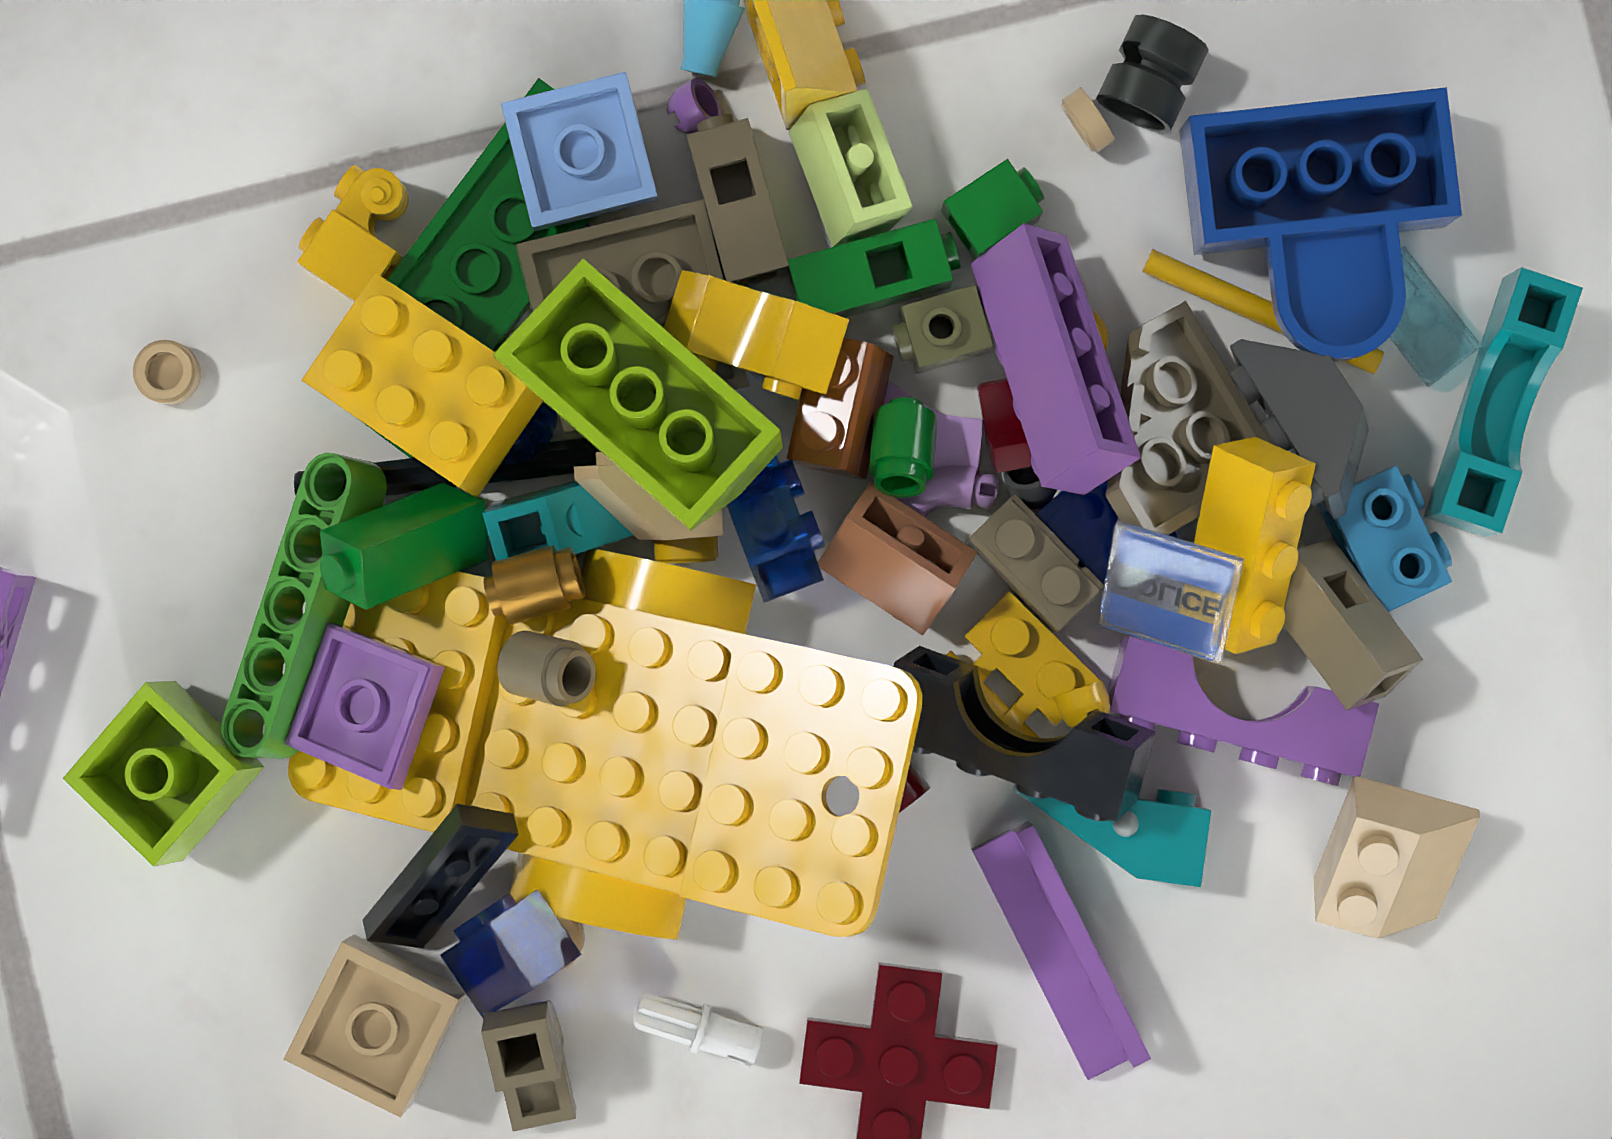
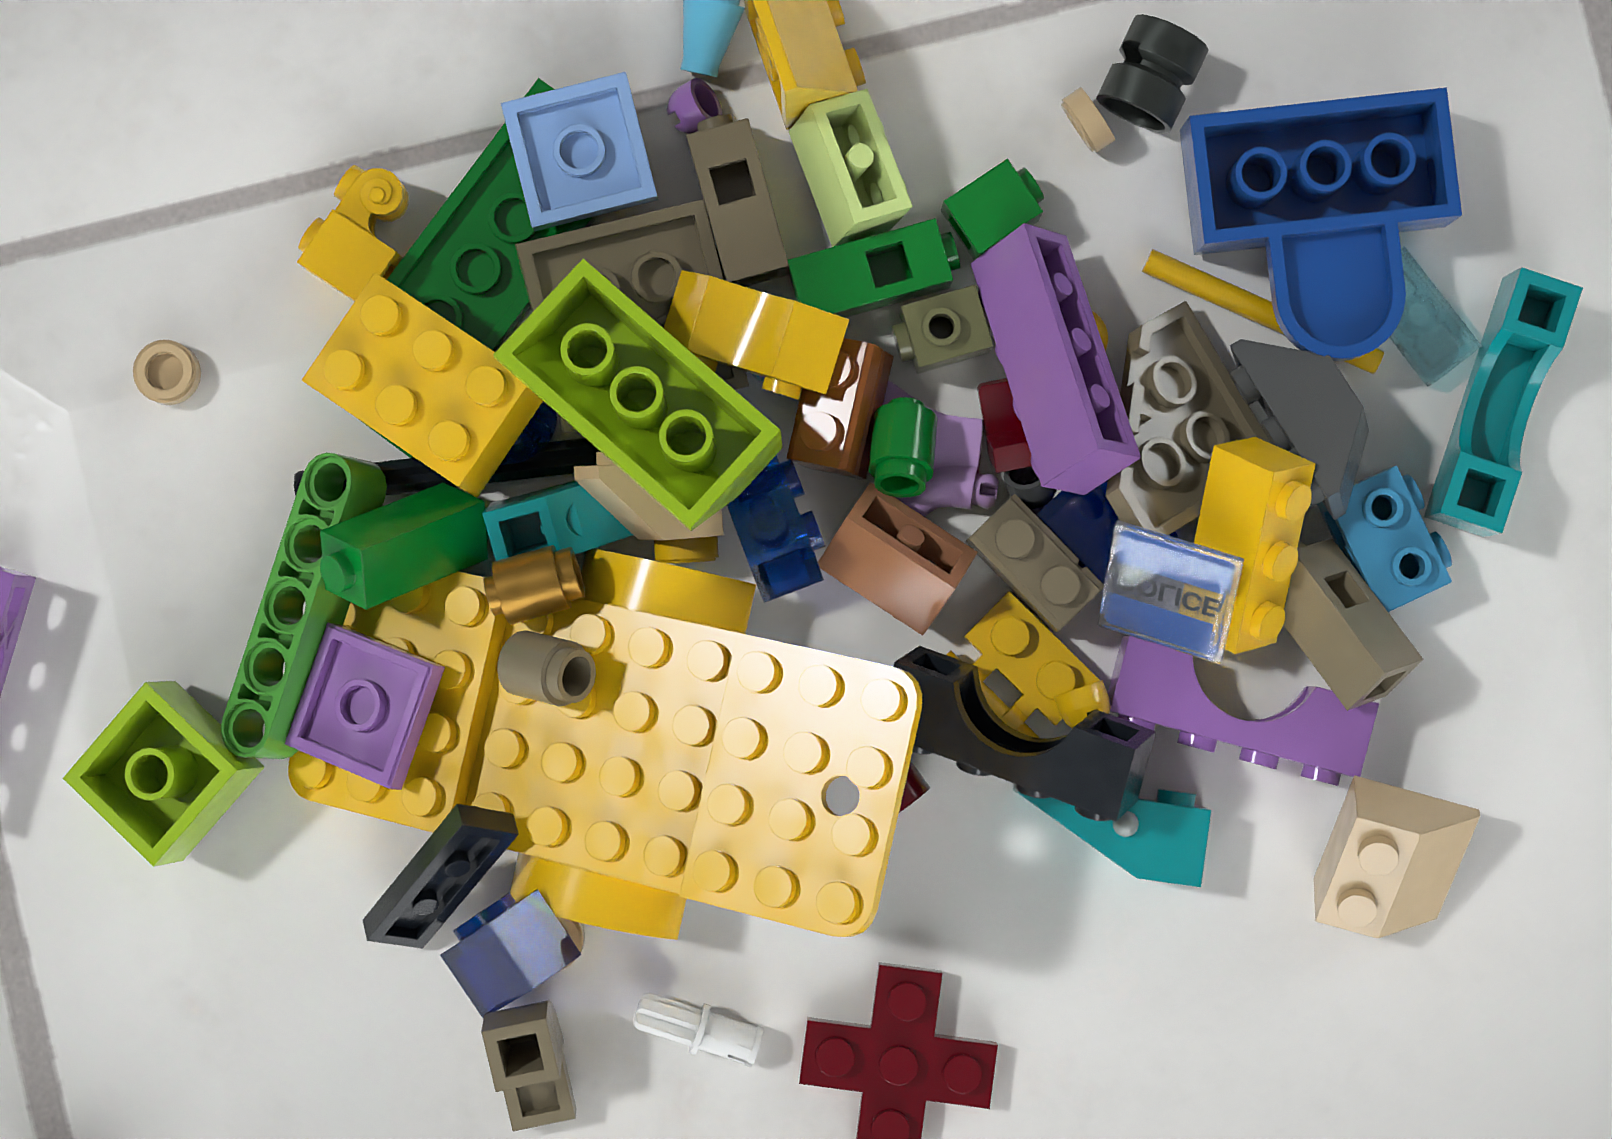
(375, 1025): tan container -> none
(1060, 951): medium lavender fence -> none

